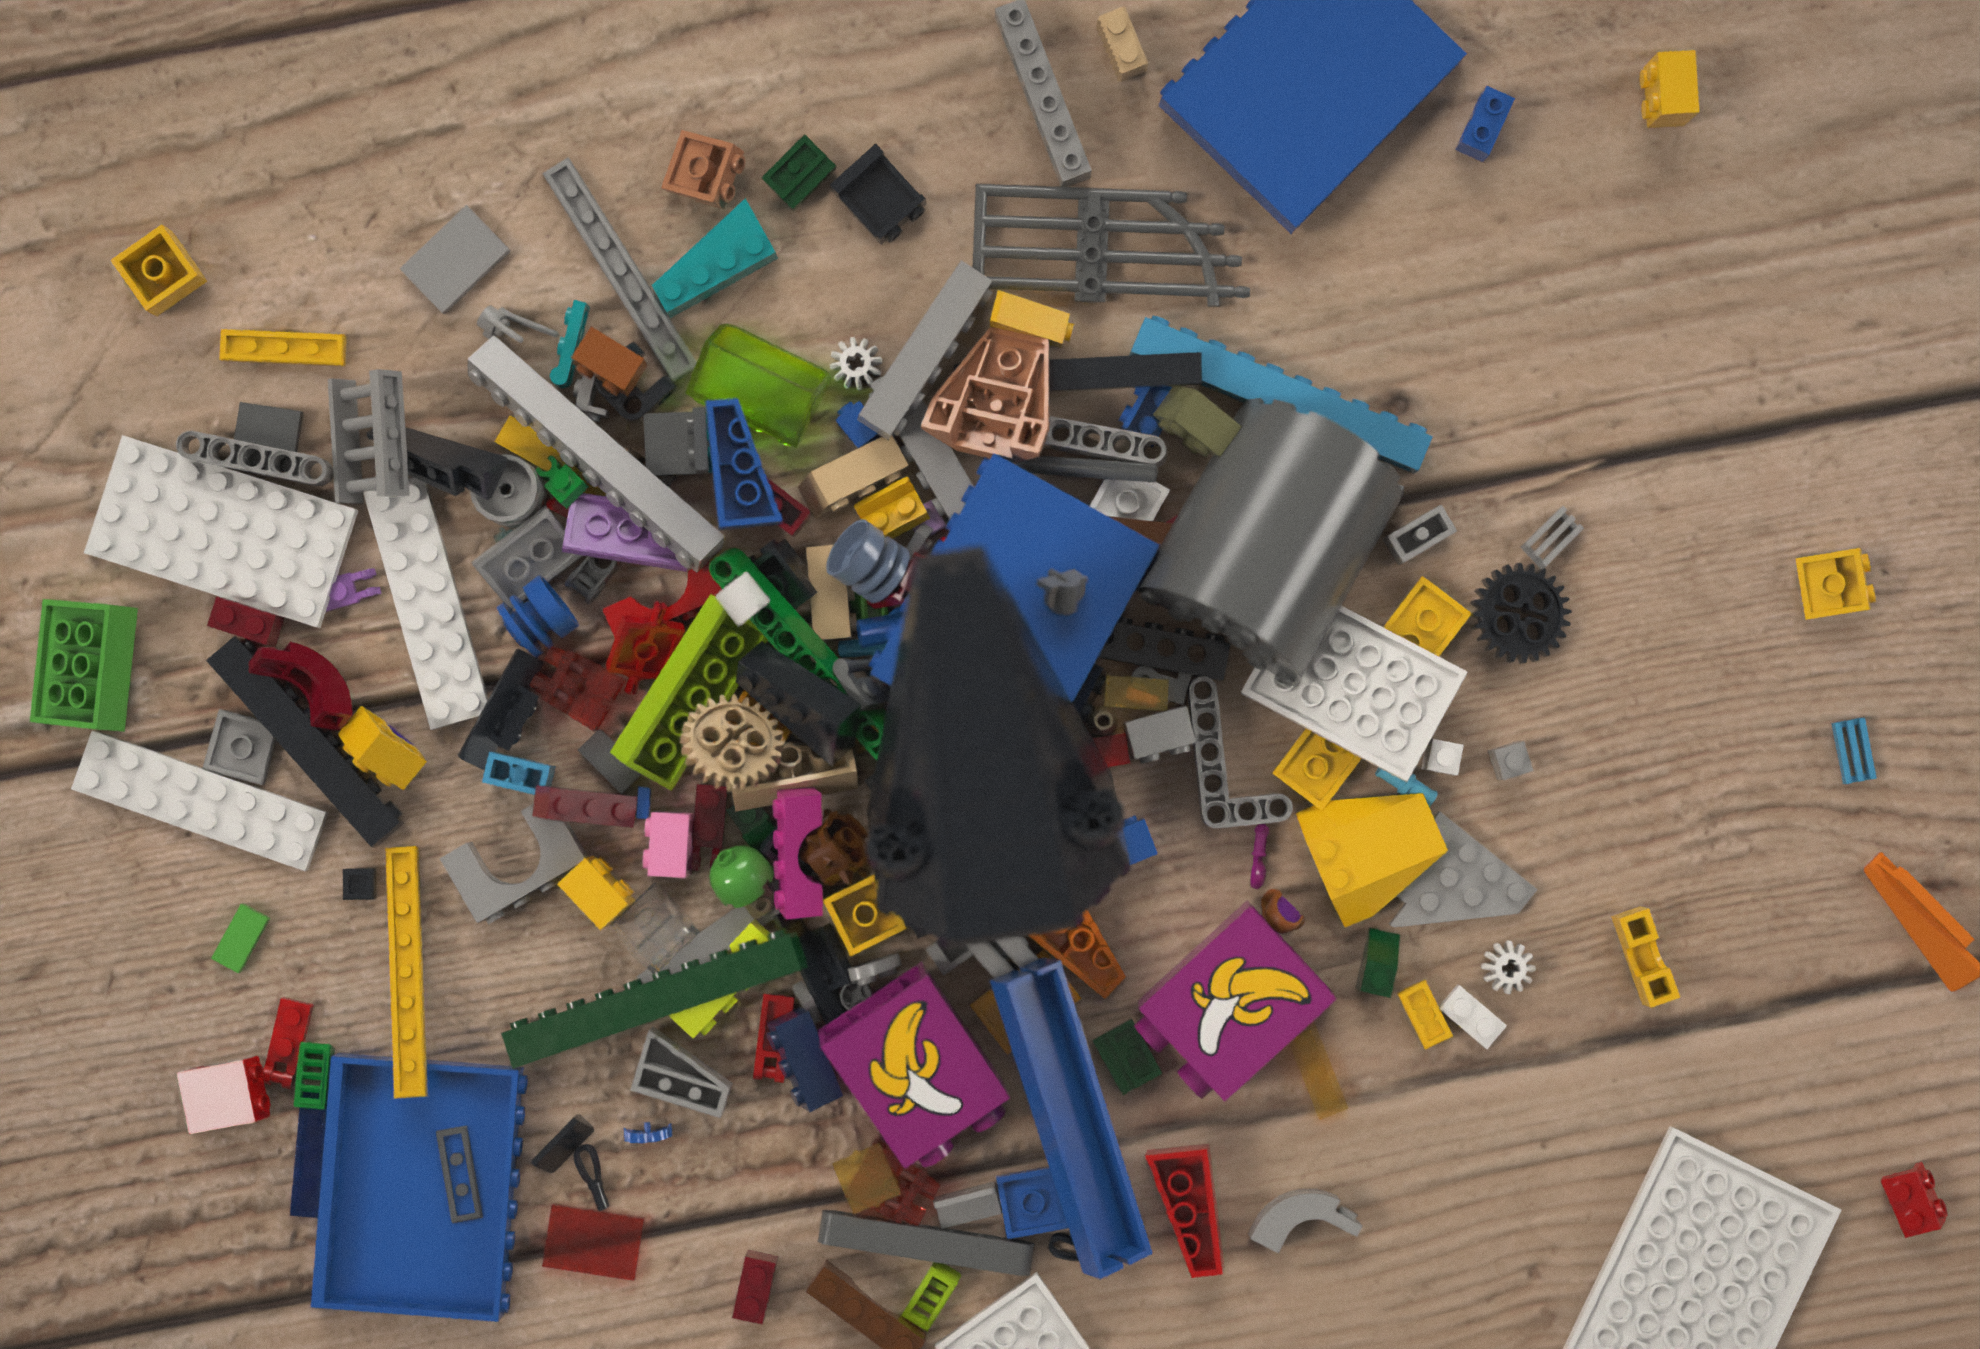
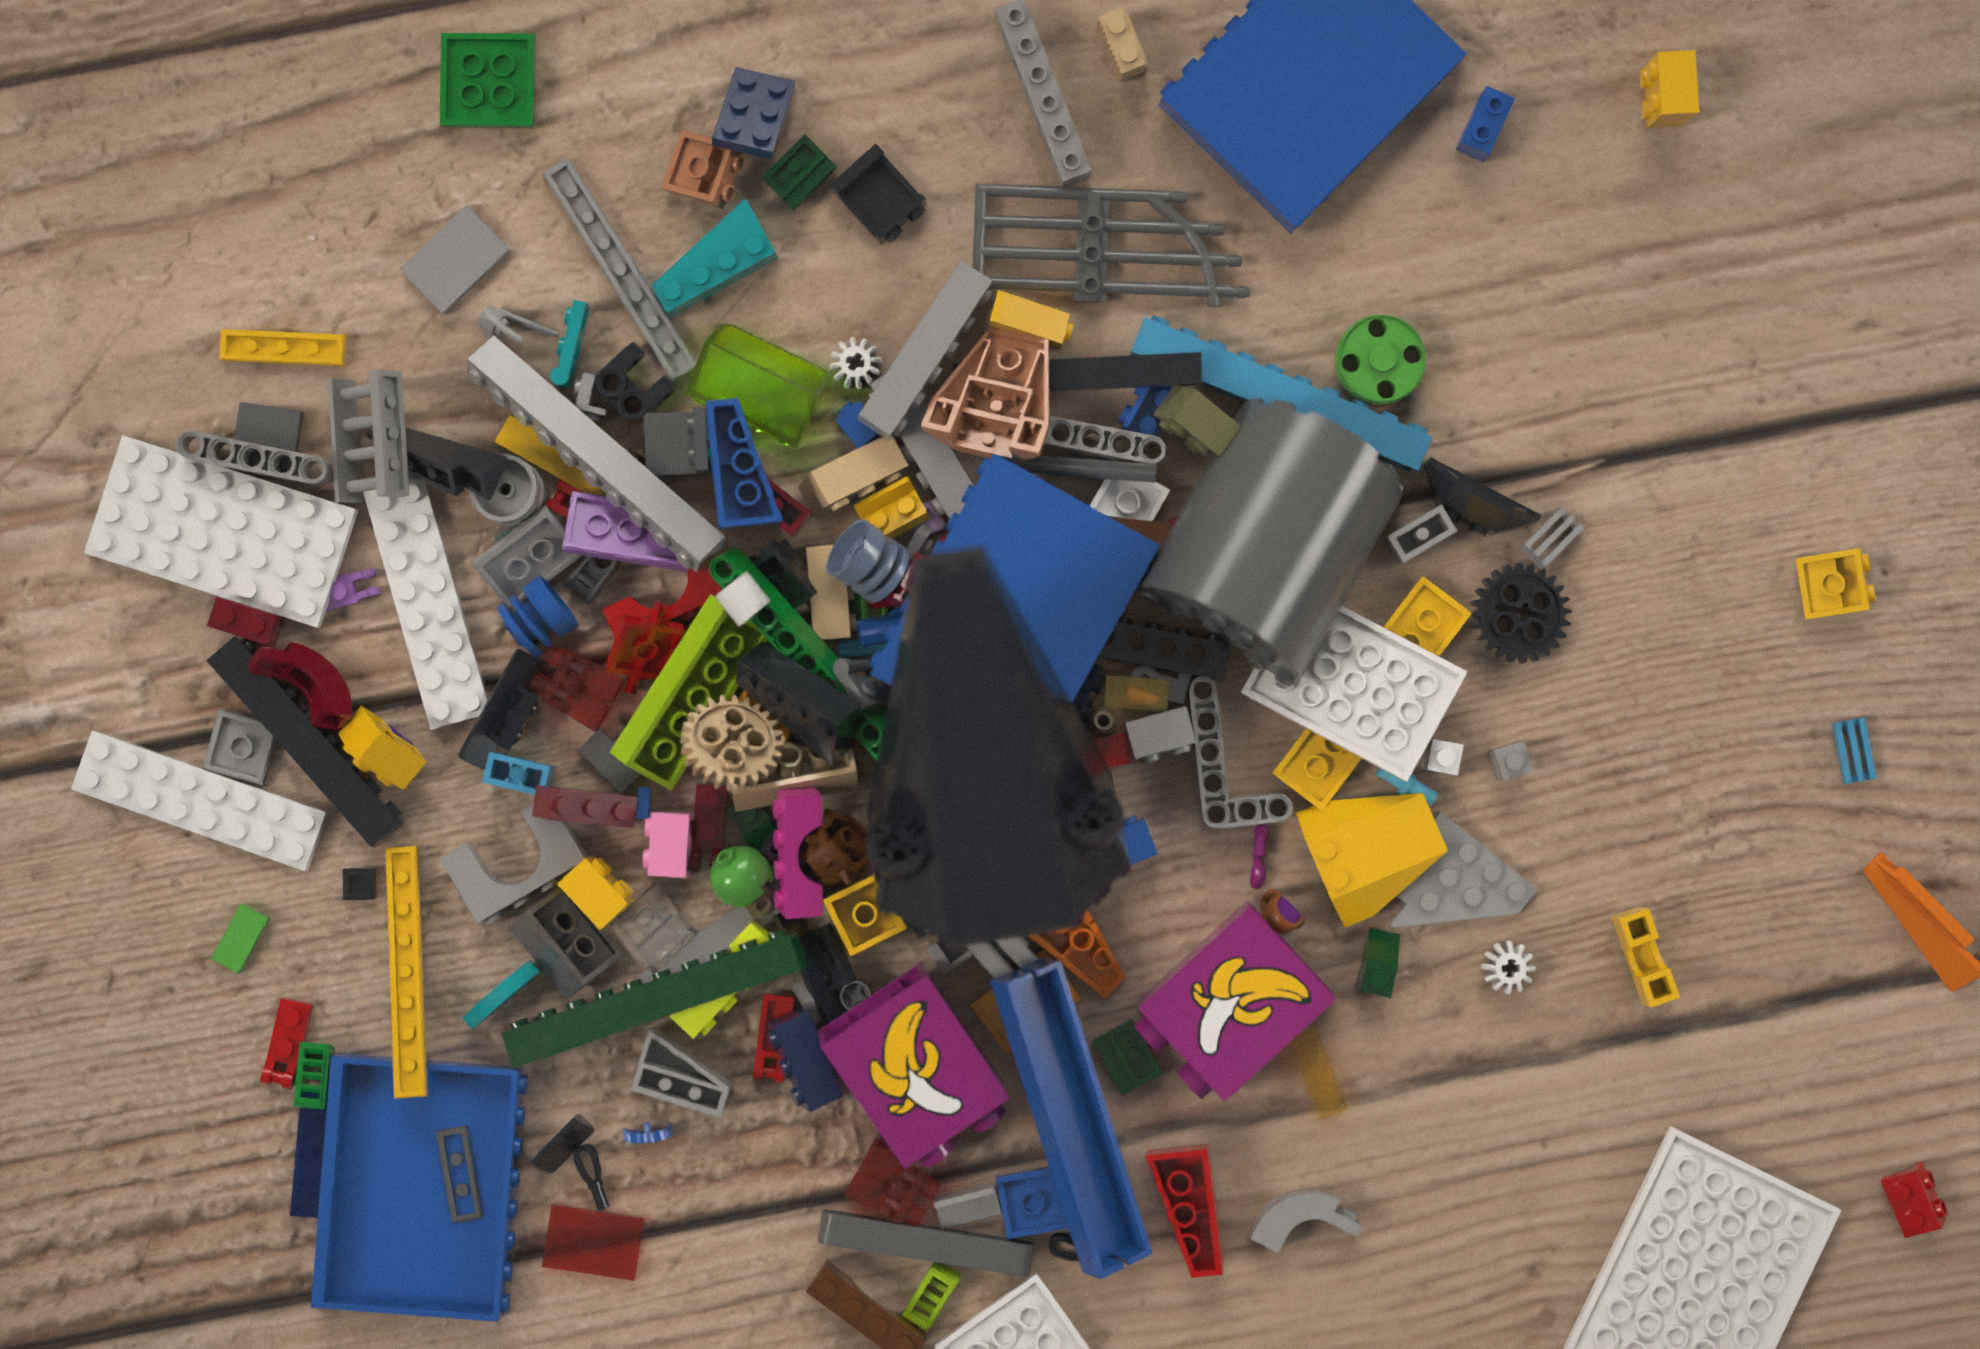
(83, 665): bright green slope -> none
(159, 270): yellow brick -> none
(224, 1095): panel -> none
(487, 80): none -> green plate
(501, 994): none -> teal piece
(562, 482): green plate -> none
(565, 942): none -> flat silver slope
(608, 362): dark orange brick -> none
(753, 113): none -> dark blue plate
(755, 1287): dark red brick -> none
(866, 1178): clear yellow piece -> none
(867, 971): light grey plate -> none
(1063, 590): dark grey piece -> none
(1380, 360): none -> bright green piece
(1424, 1014): yellow plate -> none
(1472, 1016): white plate -> none
(1474, 502): none -> black wedge

